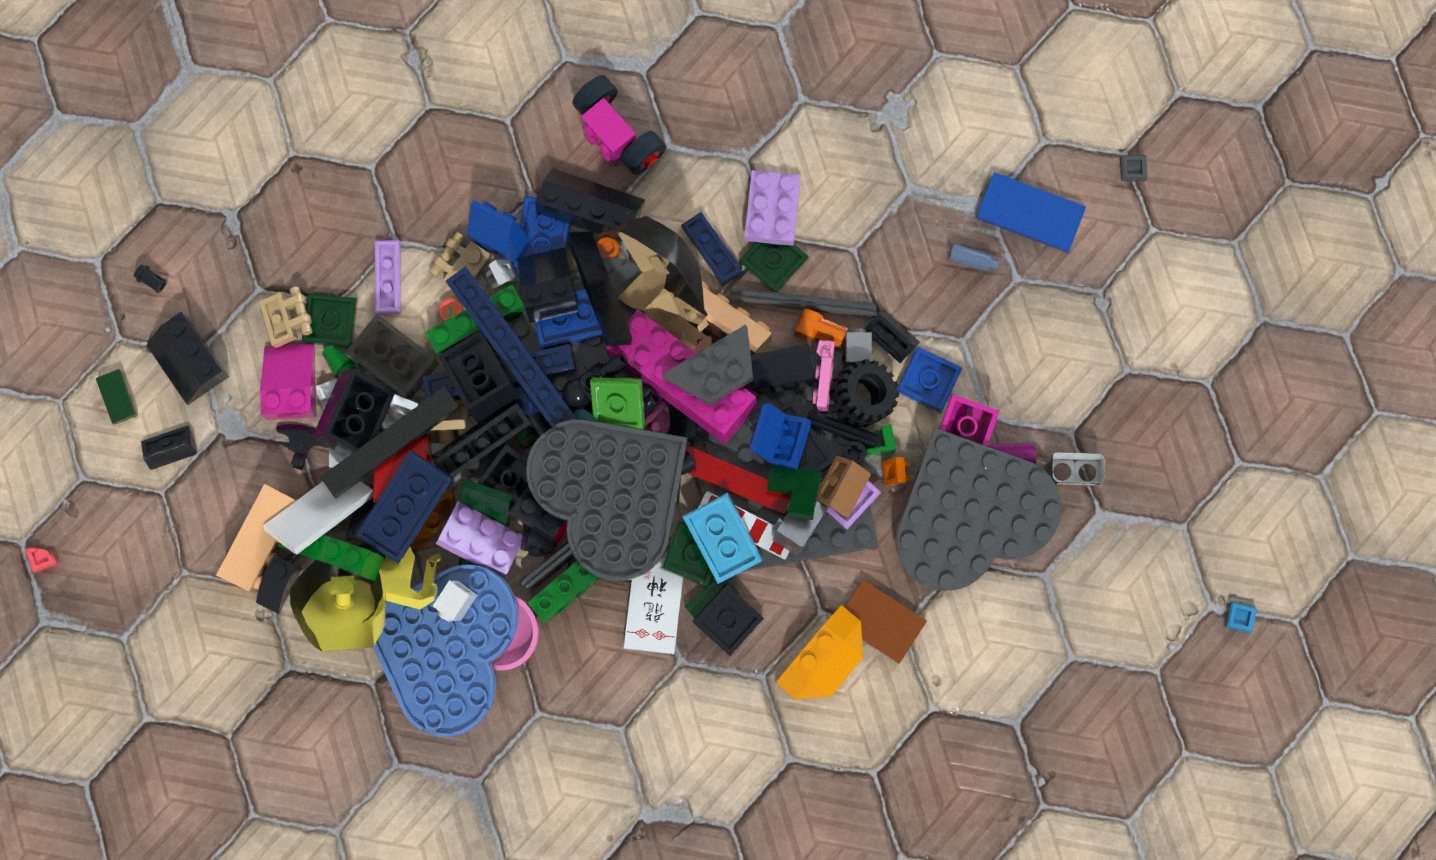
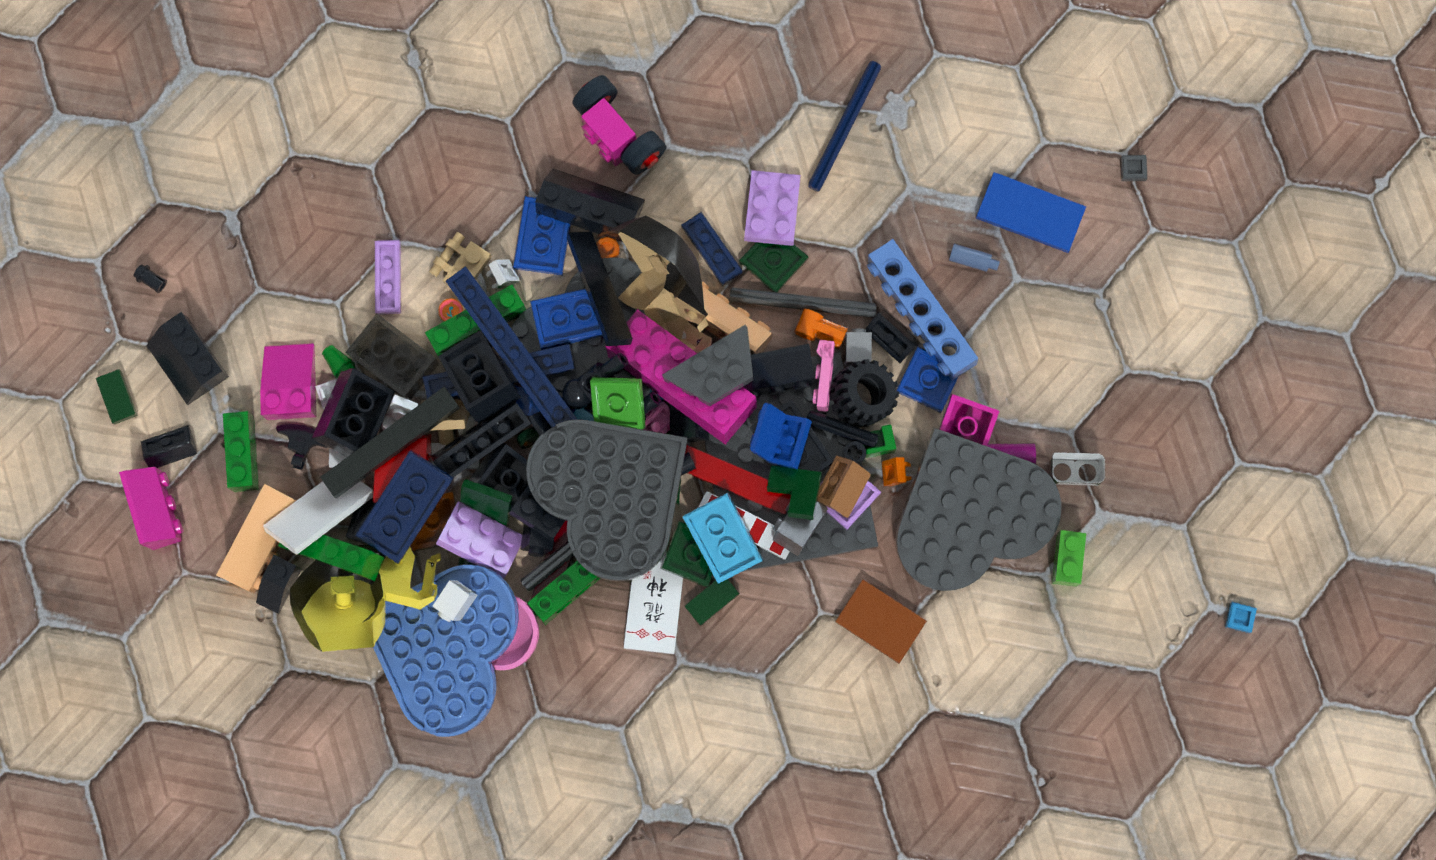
(40, 559): coral tile -> none
(151, 507): none -> dark pink slope
(240, 451): none -> green brick
(279, 319): tan plate -> none
(331, 319): dark green tile -> none
(496, 231): blue slope -> none
(547, 285): black slope -> none
(727, 619): black tile -> none
(826, 658): light orange wedge -> none
(844, 126): none -> dark blue axle
(891, 256): none -> medium blue brick
(1069, 558): none -> bright green brick

